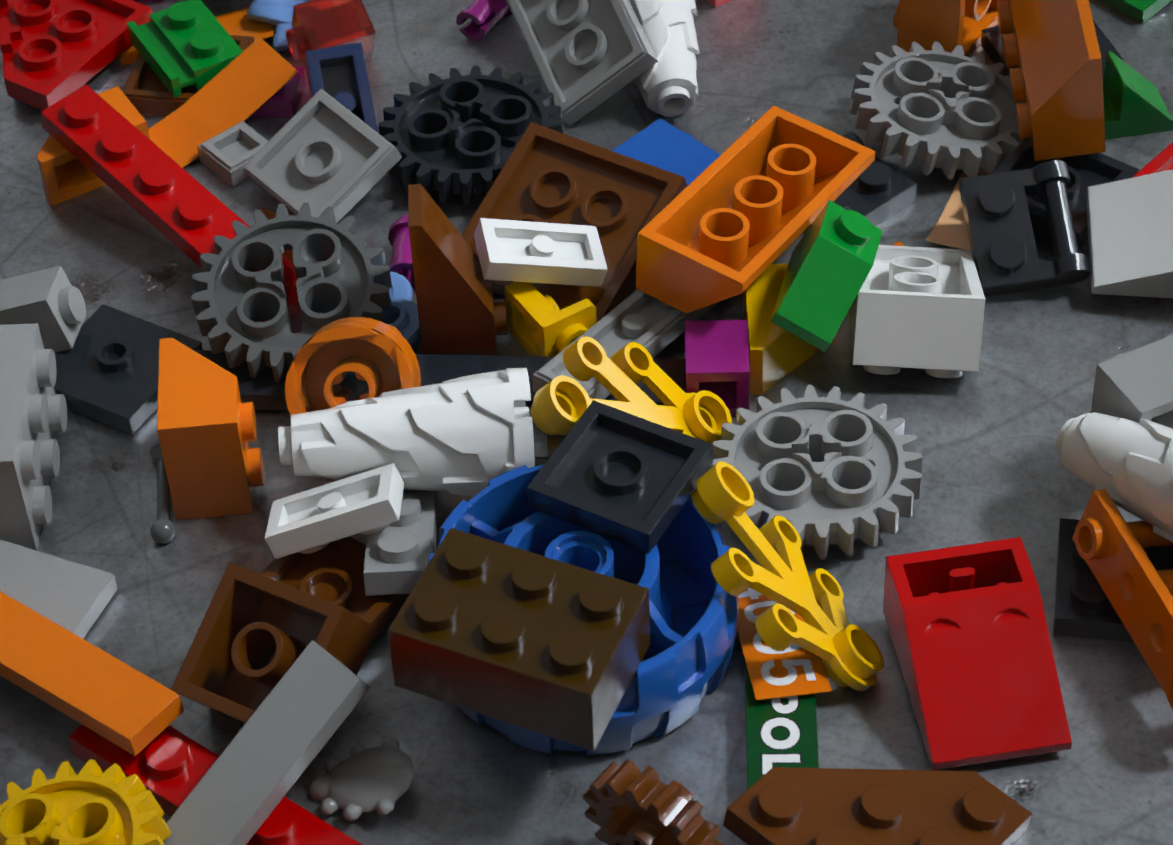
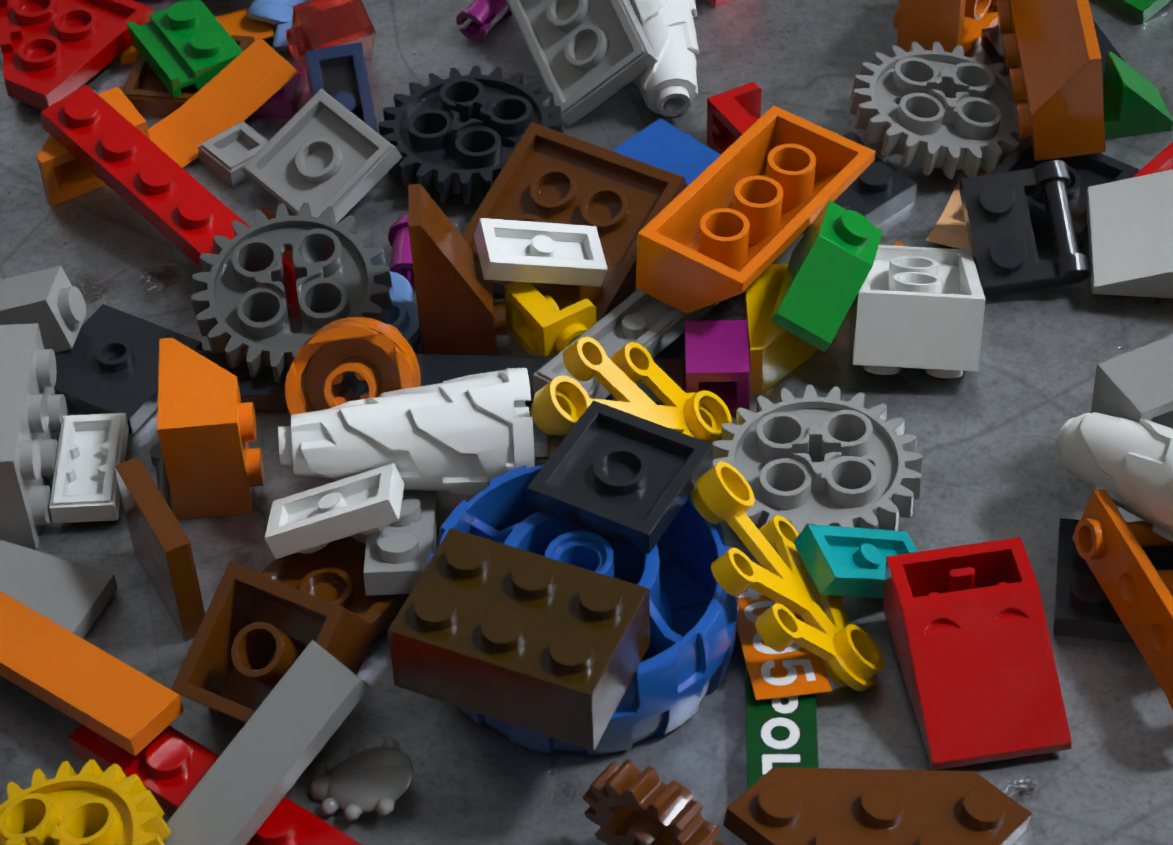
(85, 473): none -> white plate
(161, 547): none -> reddish brown tile
(732, 115): none -> red bracket
(850, 558): none -> teal plate

